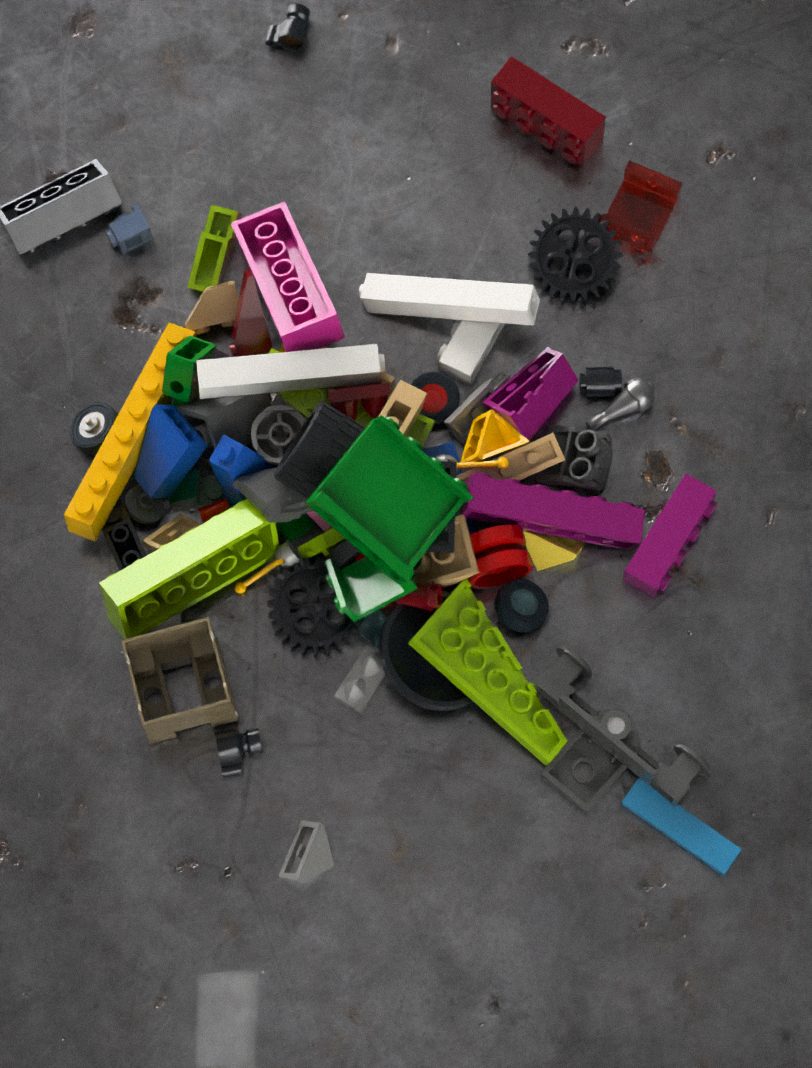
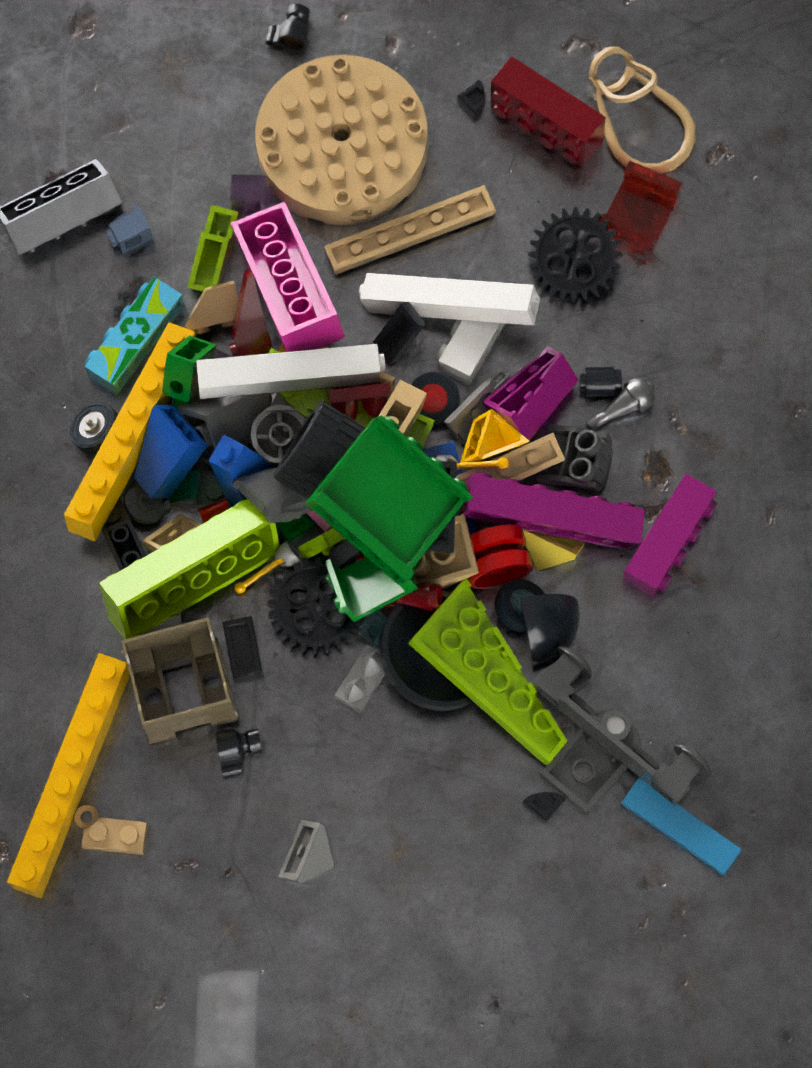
(69, 776): none -> yellow brick
(111, 834): none -> tan hinge
(134, 335): none -> medium azure brick
(242, 648): none -> black tile
(250, 193): none -> clear purple brick
(349, 178): none -> tan brick
(399, 332): none -> black tile
(409, 230): none -> tan plate
(473, 98): none -> black tile
(544, 804): none -> black tile
(549, 623): none -> black brick
(650, 86): none -> tan animal

